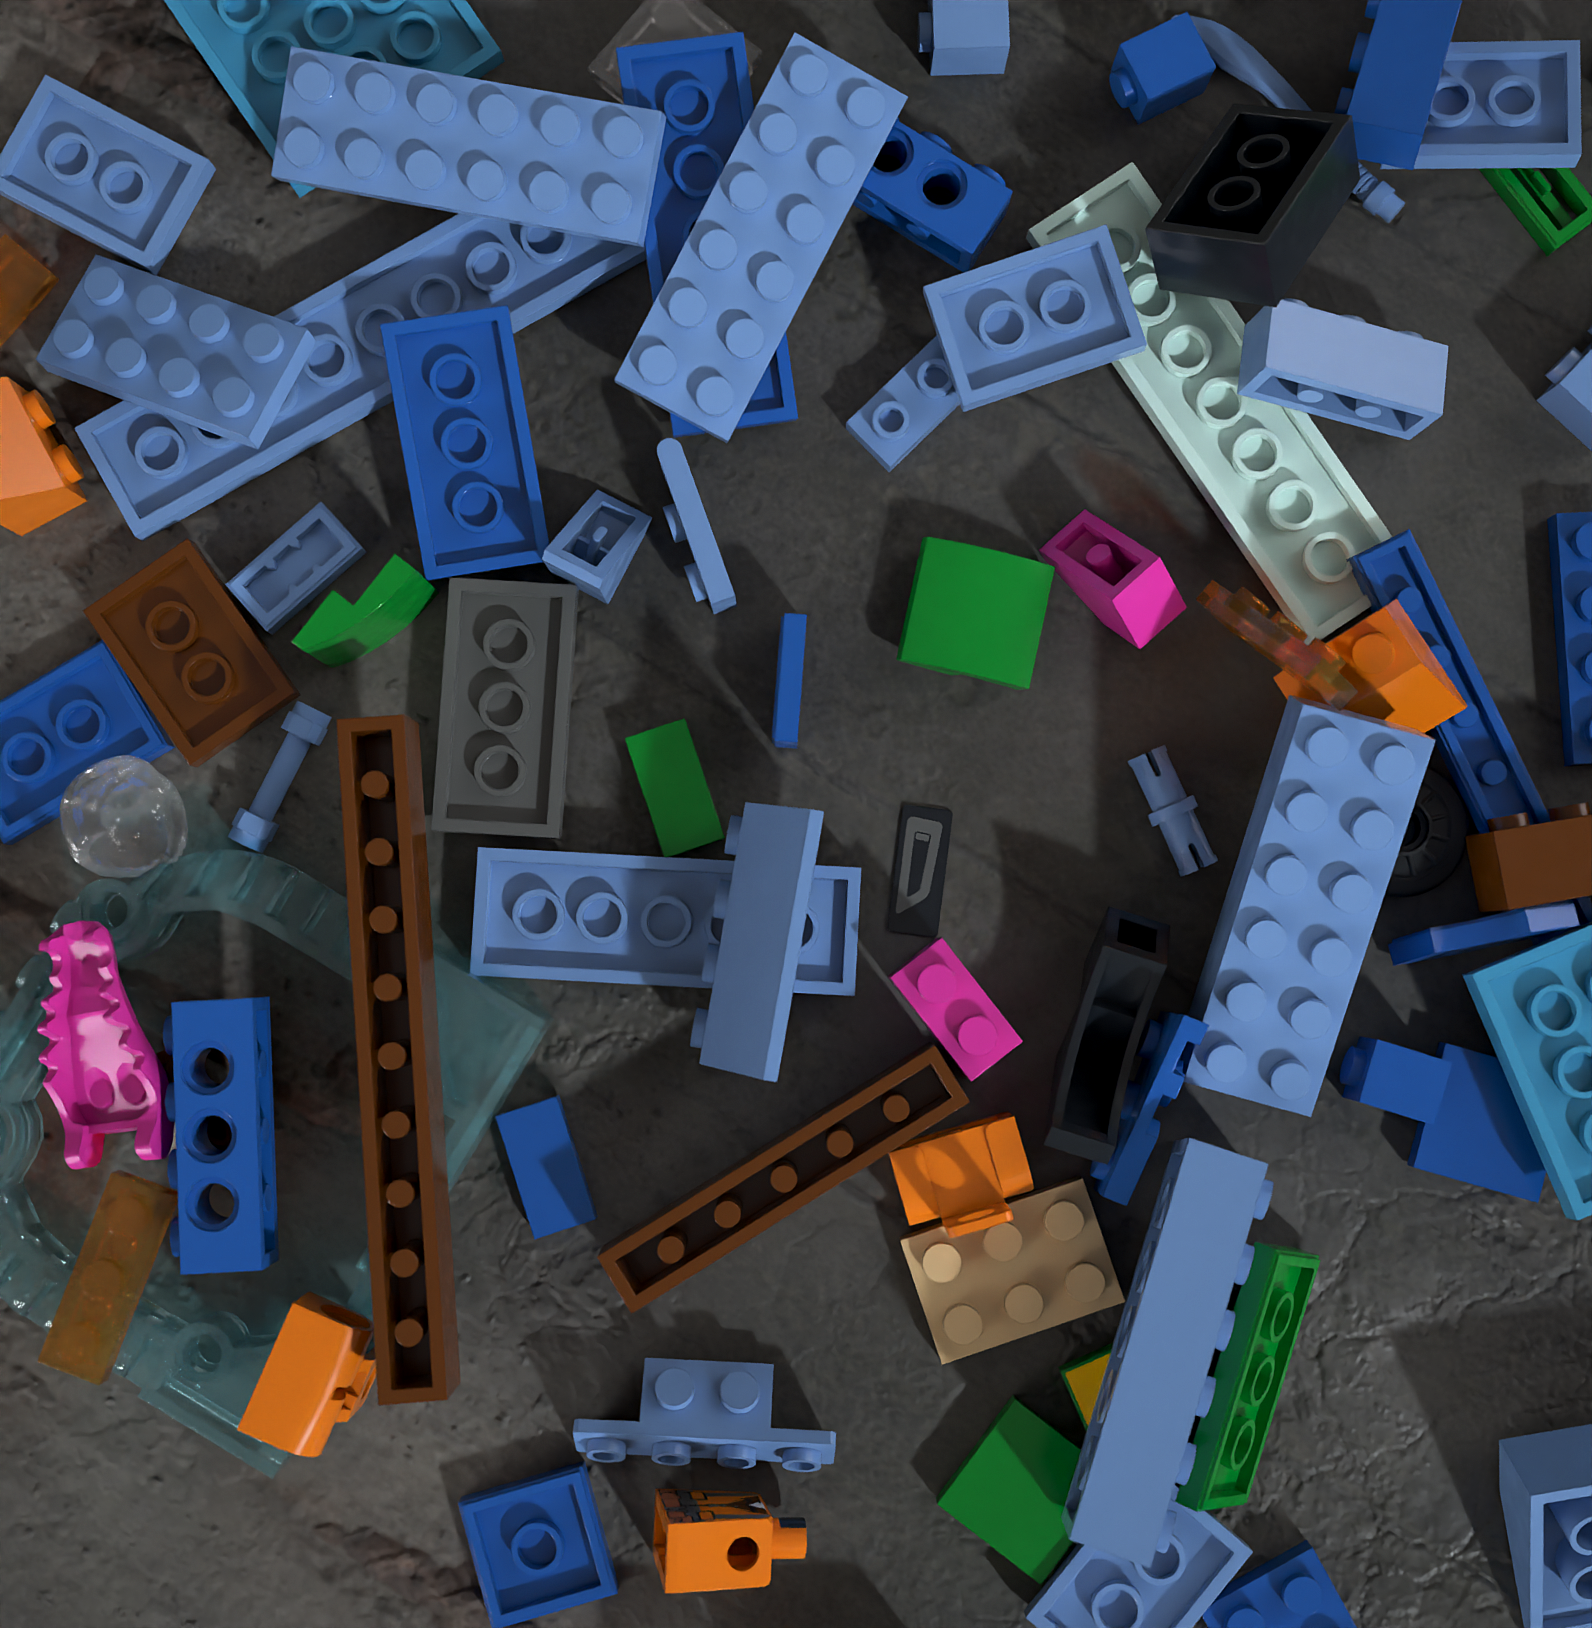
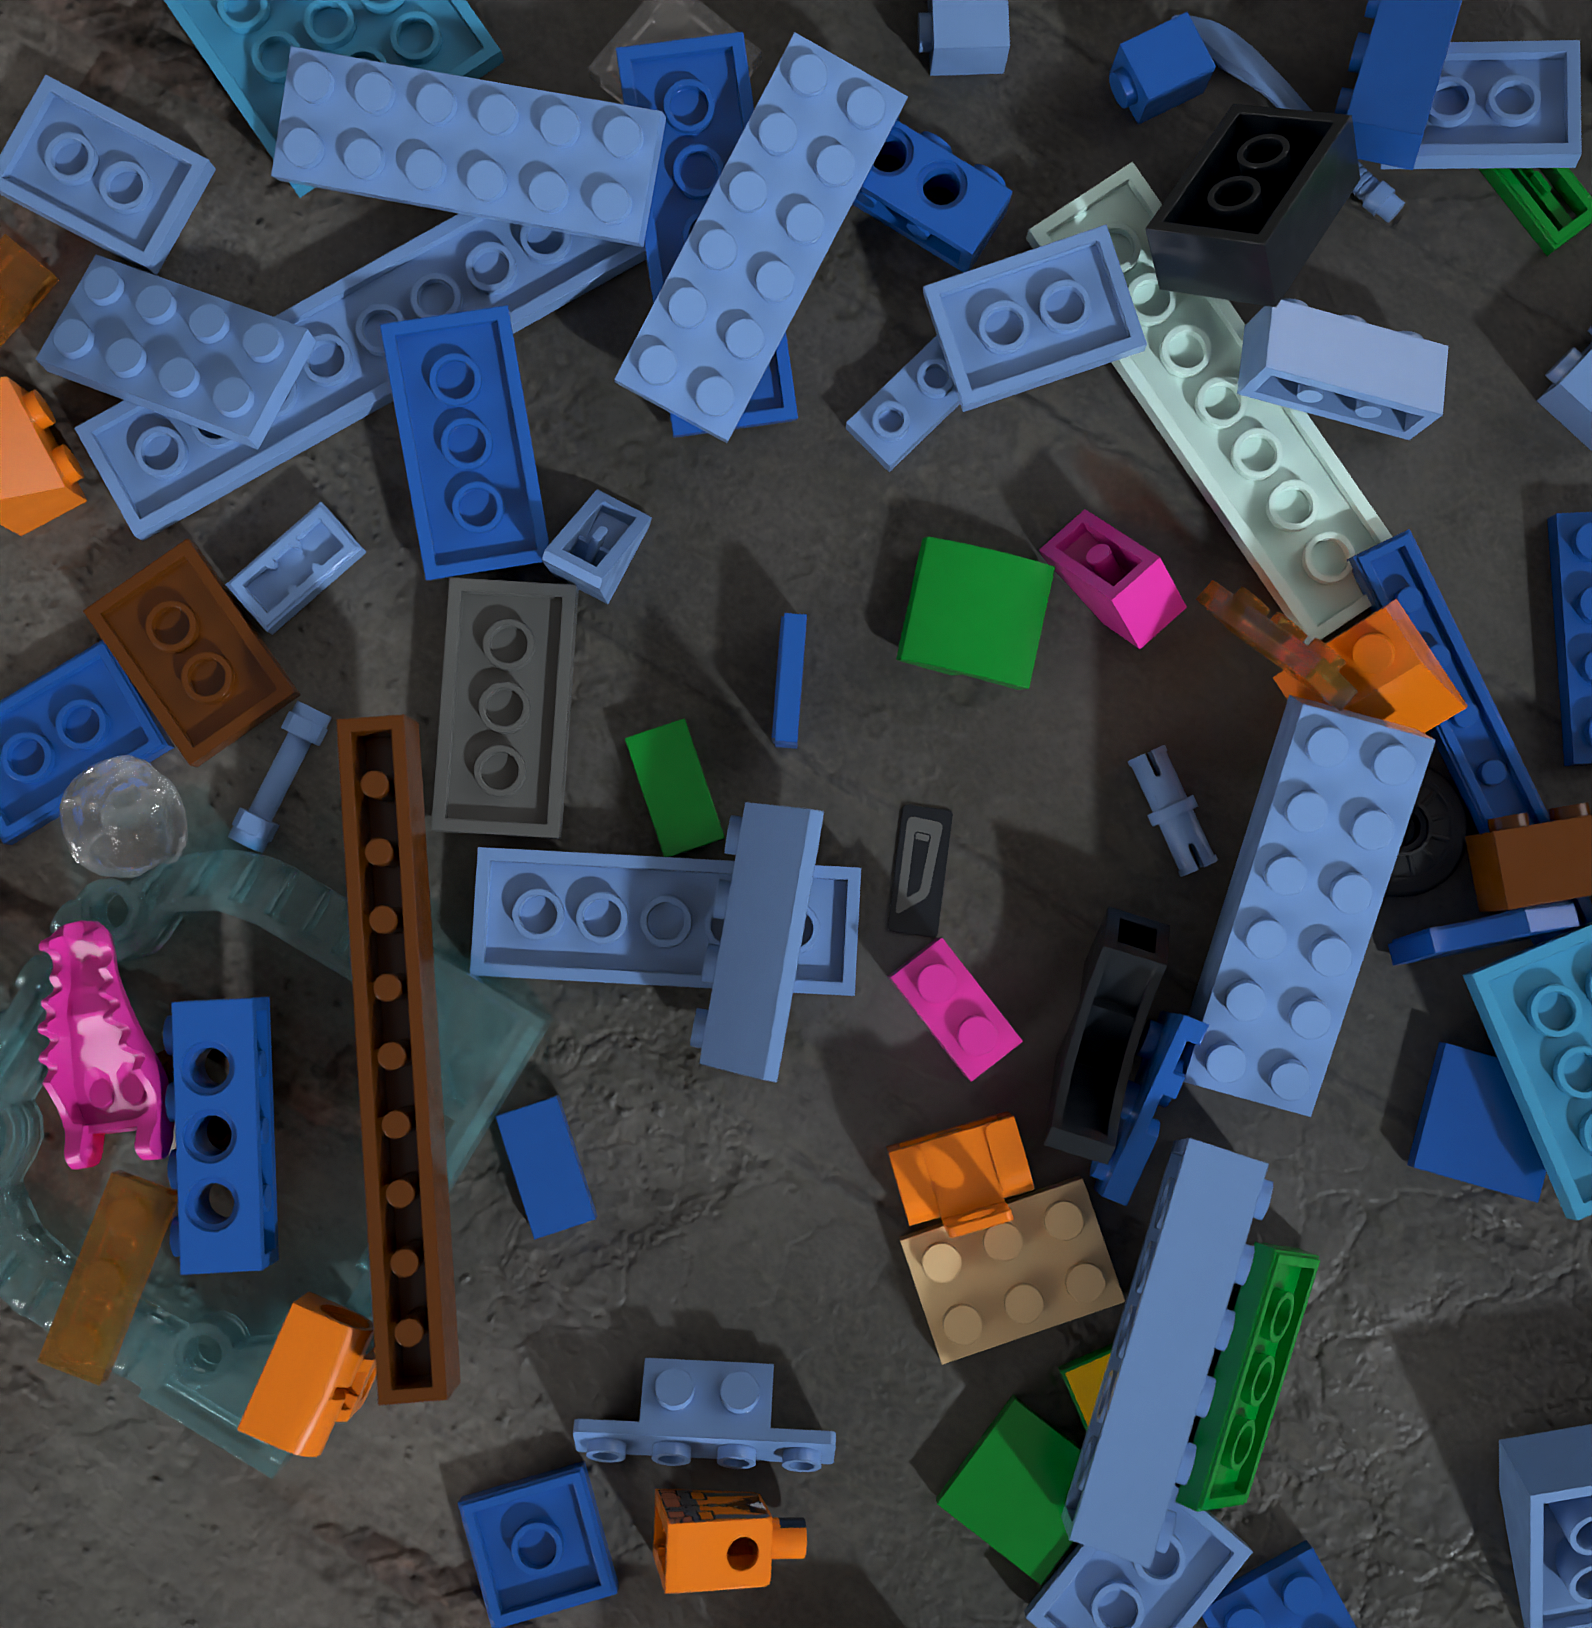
(348, 631): green slope -> none
(689, 521): medium blue hinge -> none
(781, 1176): reddish brown brick -> none
(1395, 1079): blue brick -> none

